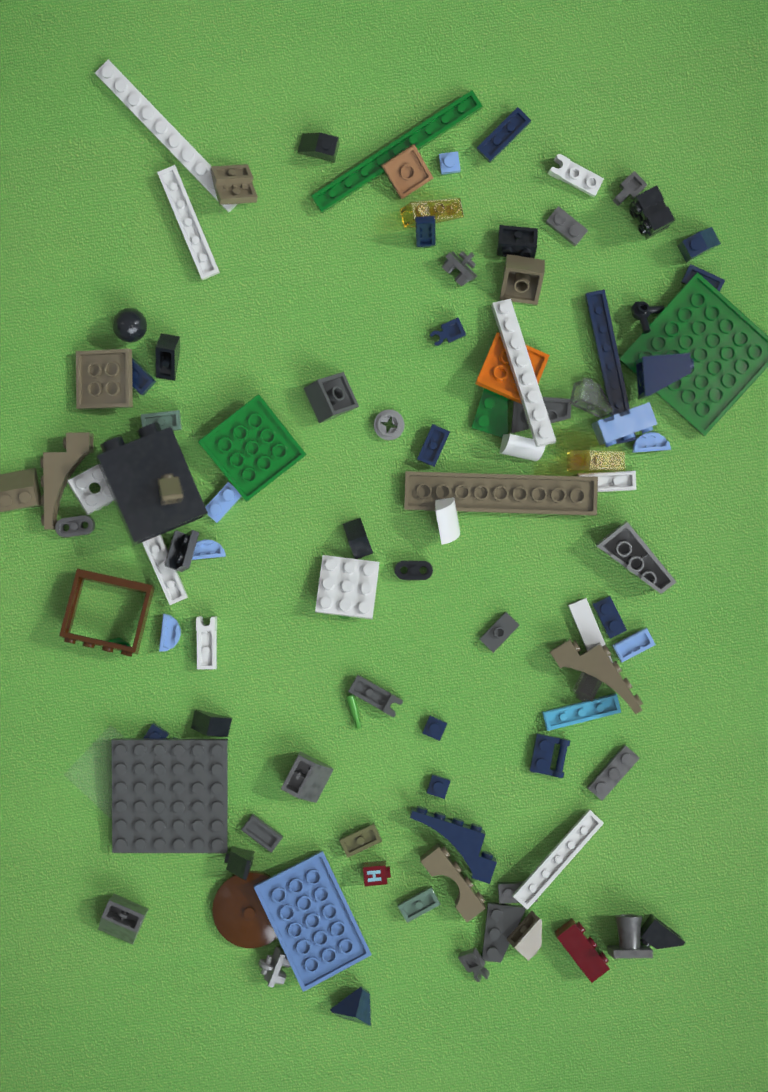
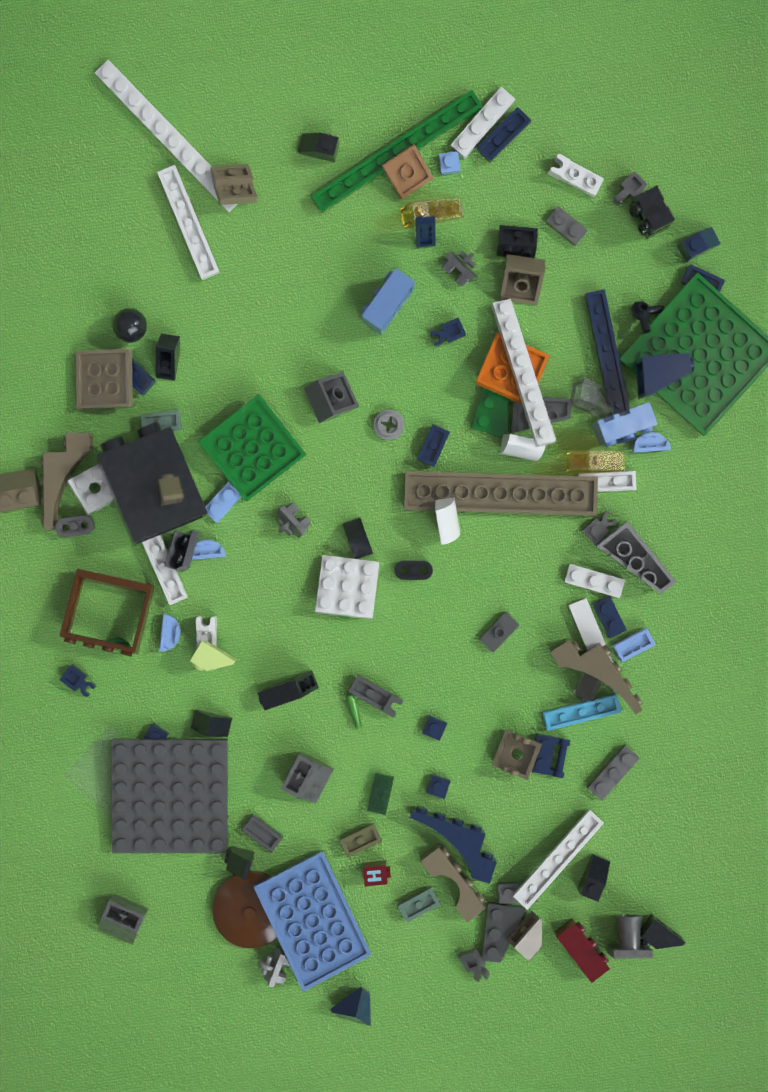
(75, 679): none -> dark blue plate
(211, 657): none -> yellowish green slope
(288, 690): none -> black slope
(290, 523): none -> flat silver hips
(380, 793): none -> clear green plate
(387, 300): none -> medium blue brick
(483, 122): none -> white plate
(505, 760): none -> dark tan piece
(594, 580): none -> white plate
(594, 878): none -> black slope
(597, 529): none -> flat silver plate

